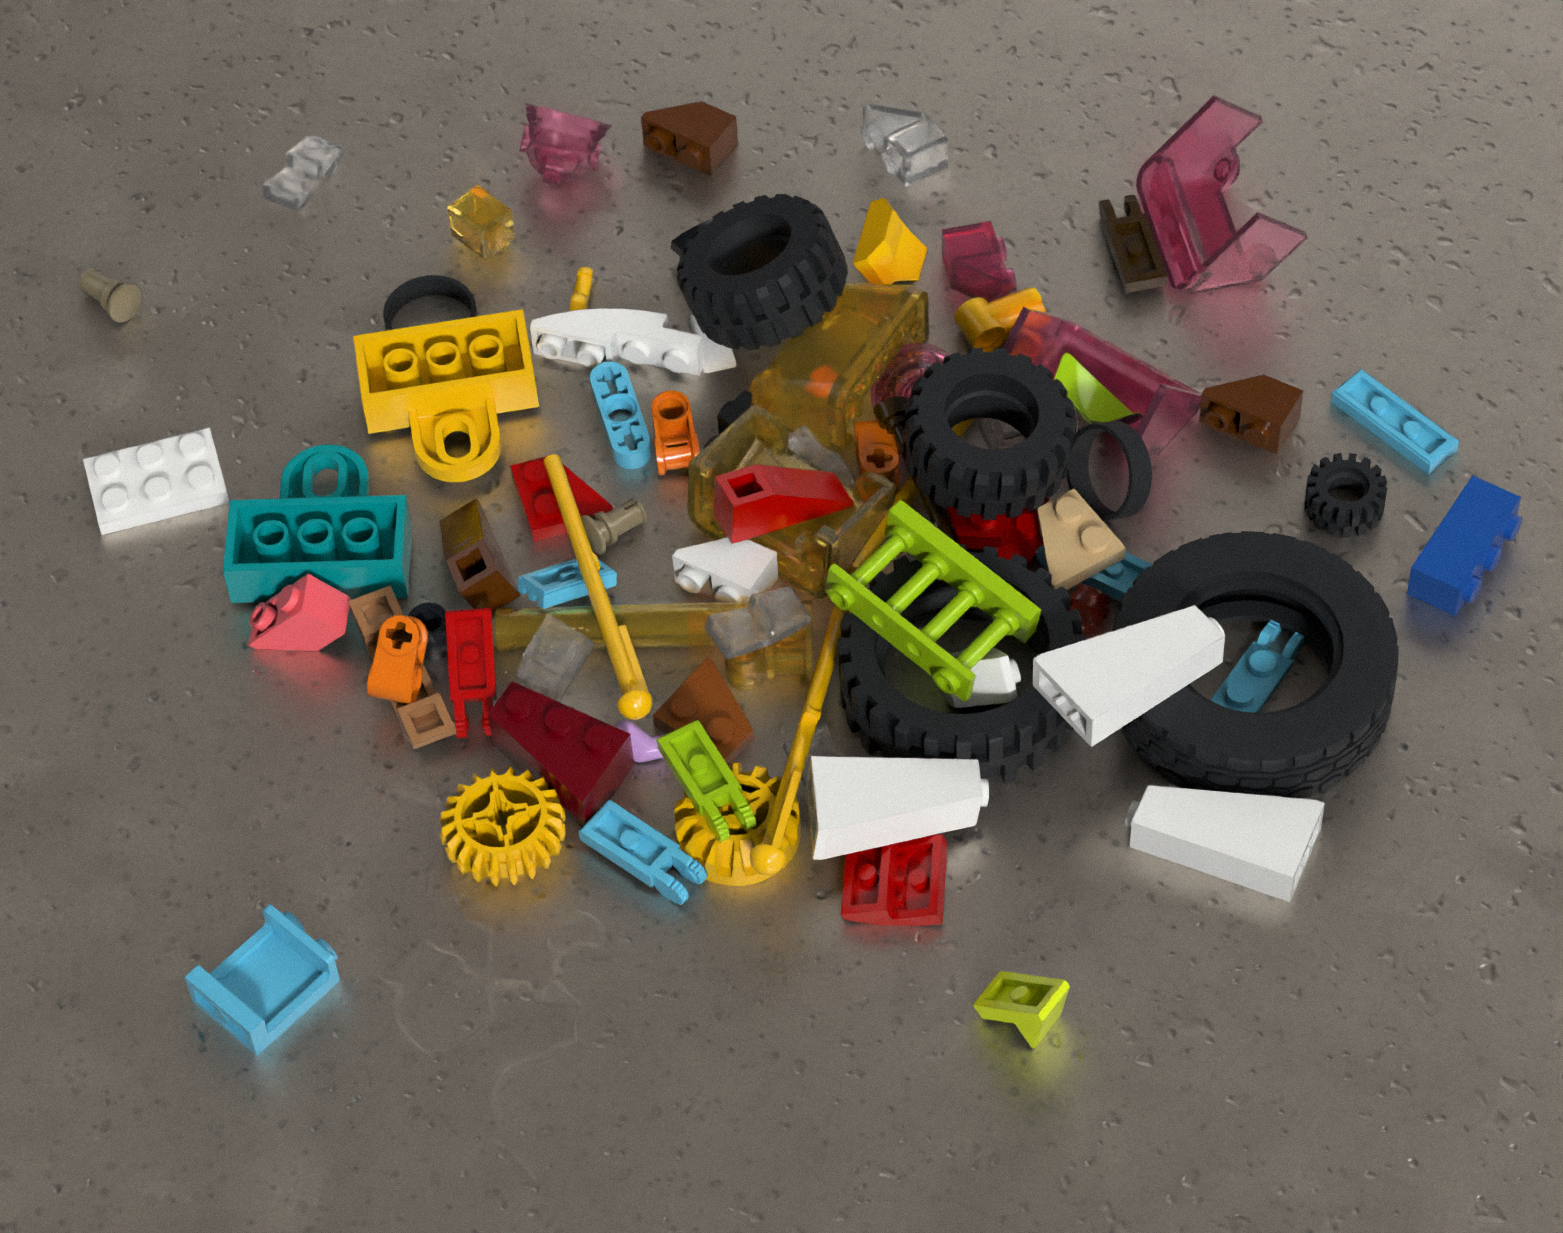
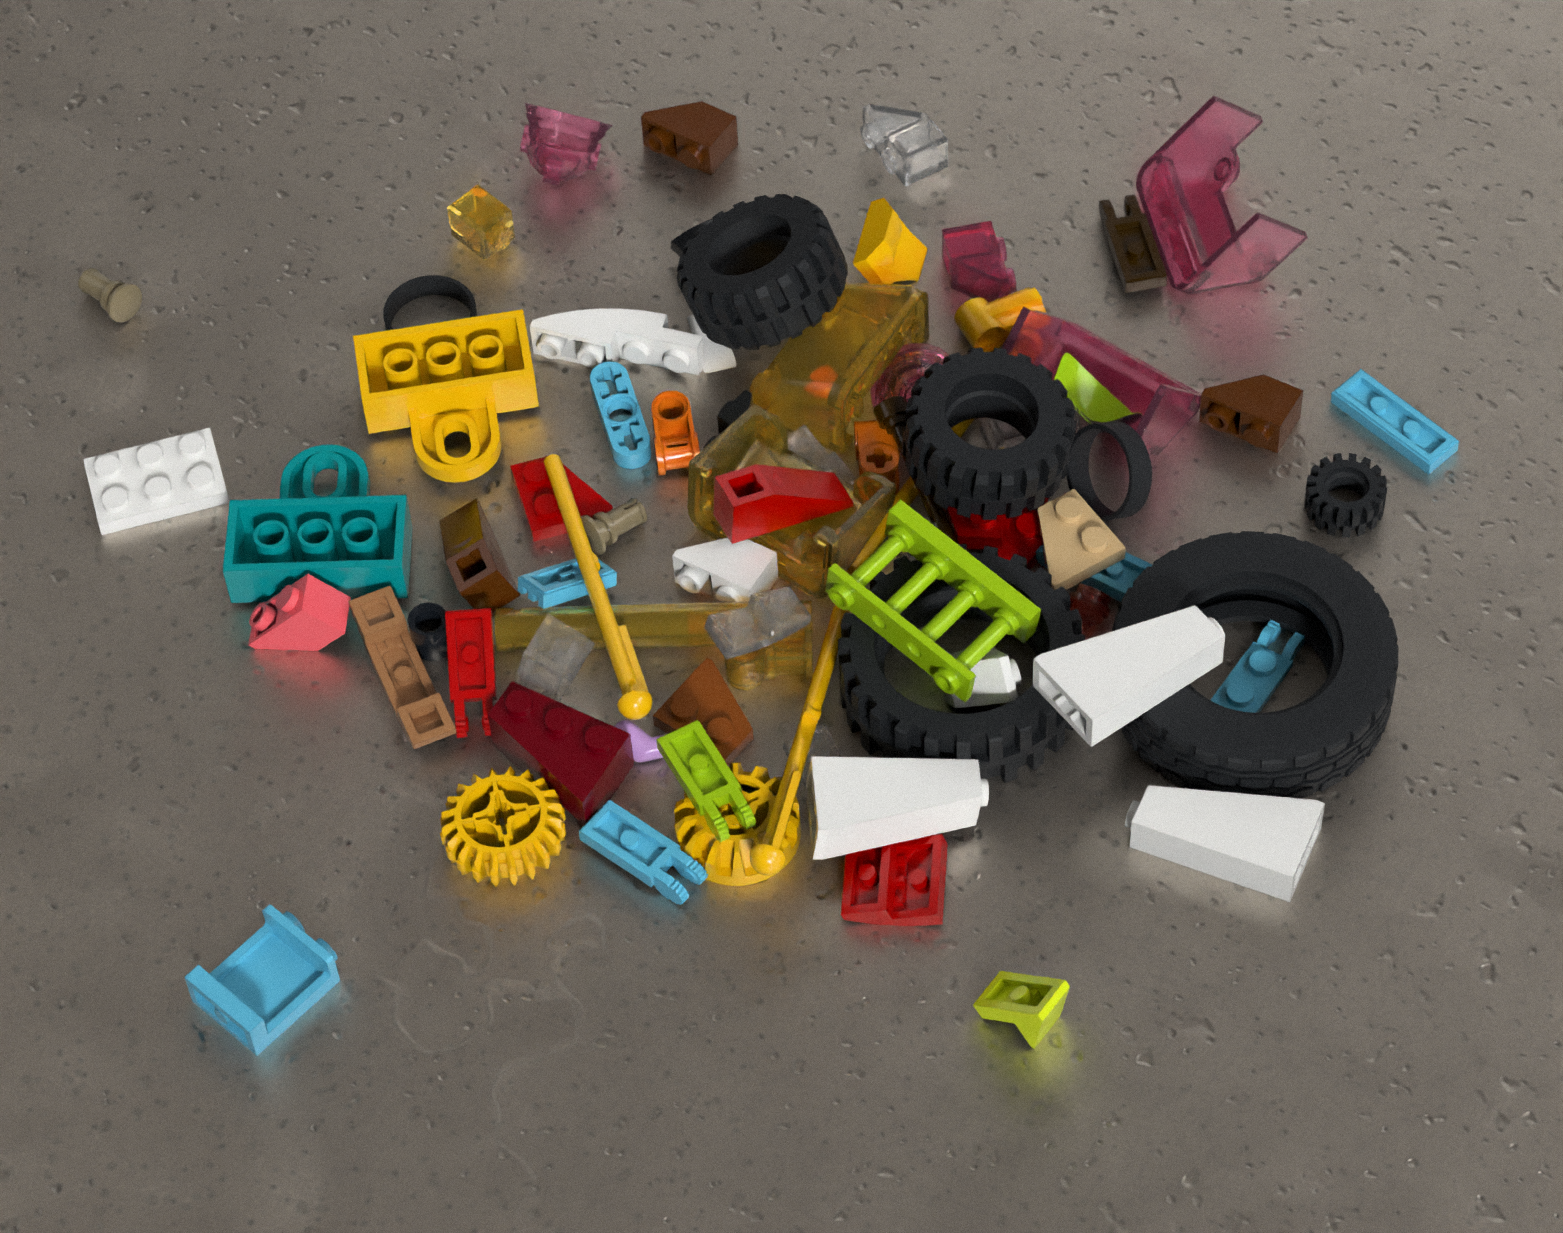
(305, 172): clear slope -> none
(398, 666): orange piece -> none
(582, 289): yellow piece -> none
(1465, 546): blue brick -> none

